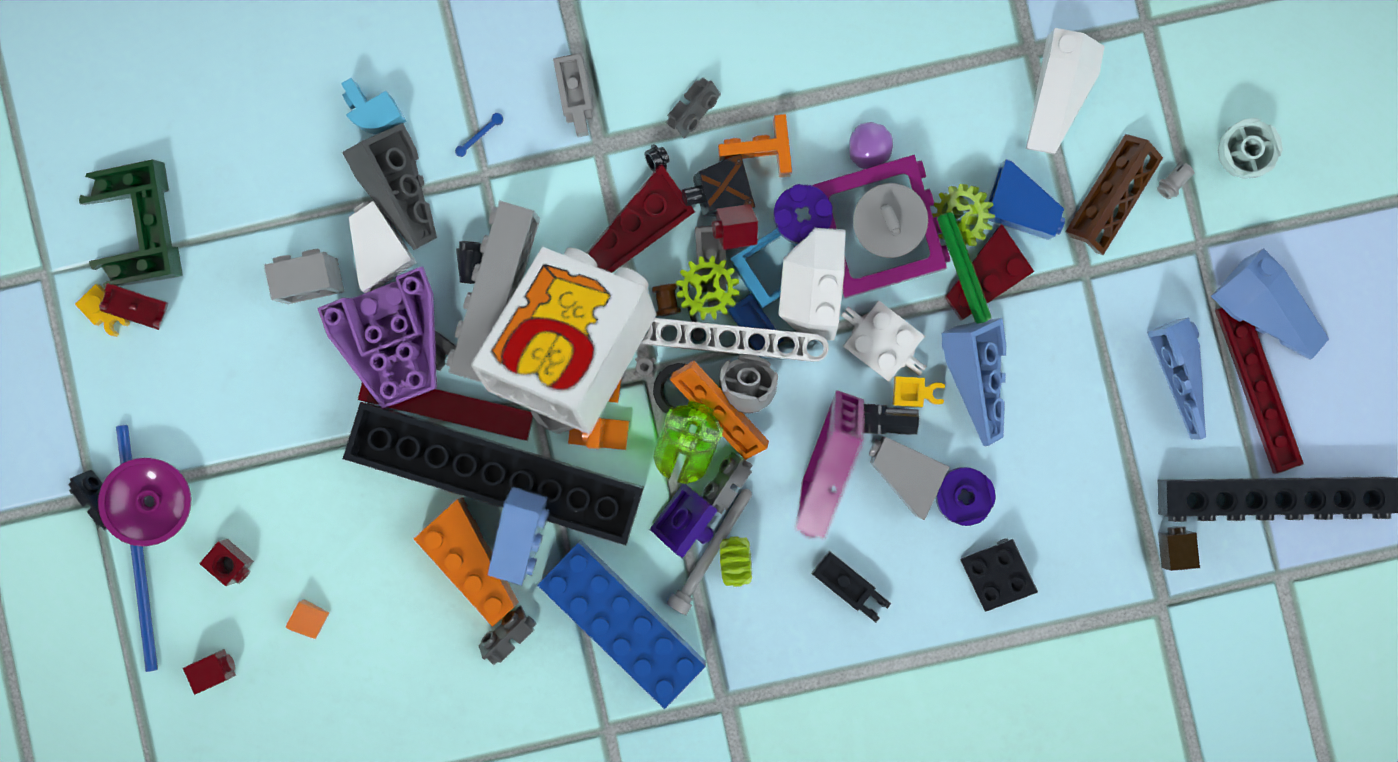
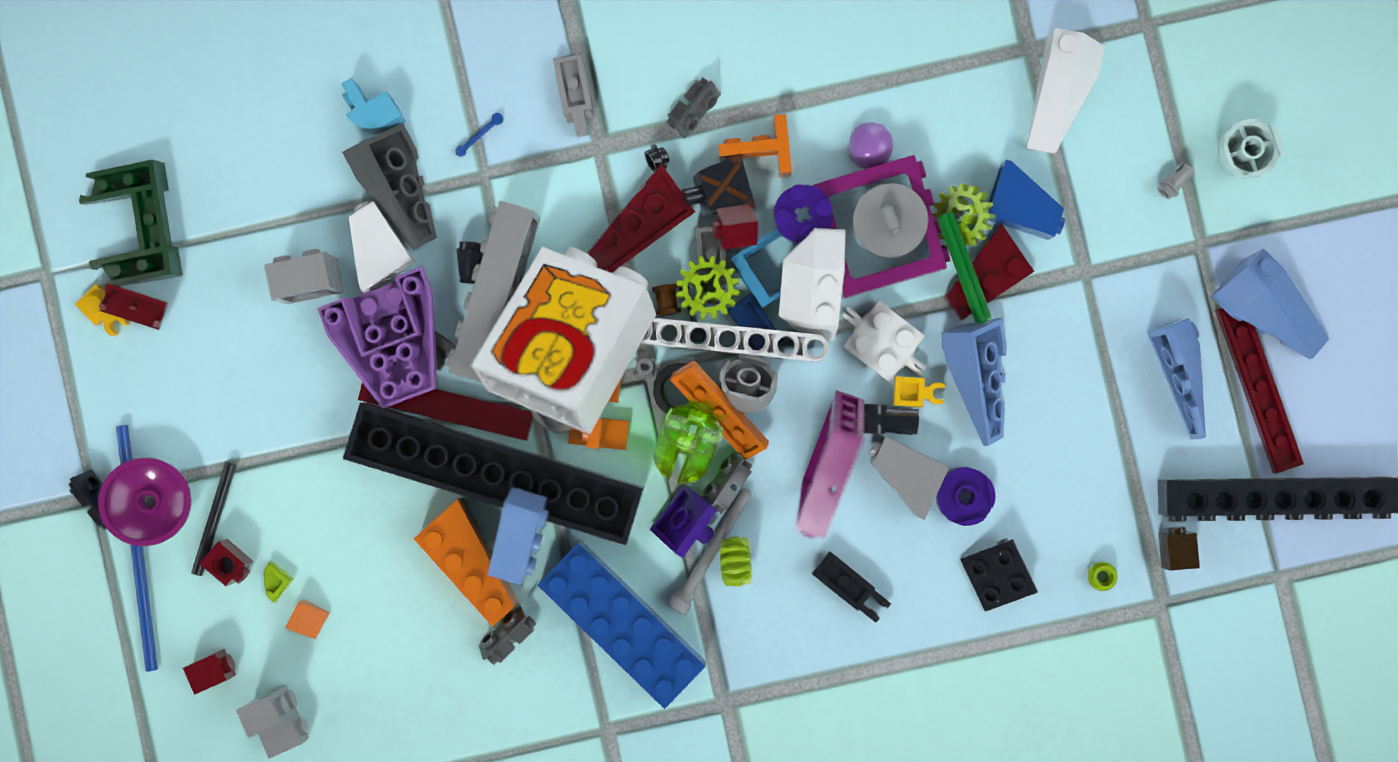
(214, 516): none -> black bar
(275, 581): none -> lime tile
(275, 721): none -> light grey brick
(1110, 580): none -> lime plate
(1112, 189): reddish brown fence -> none

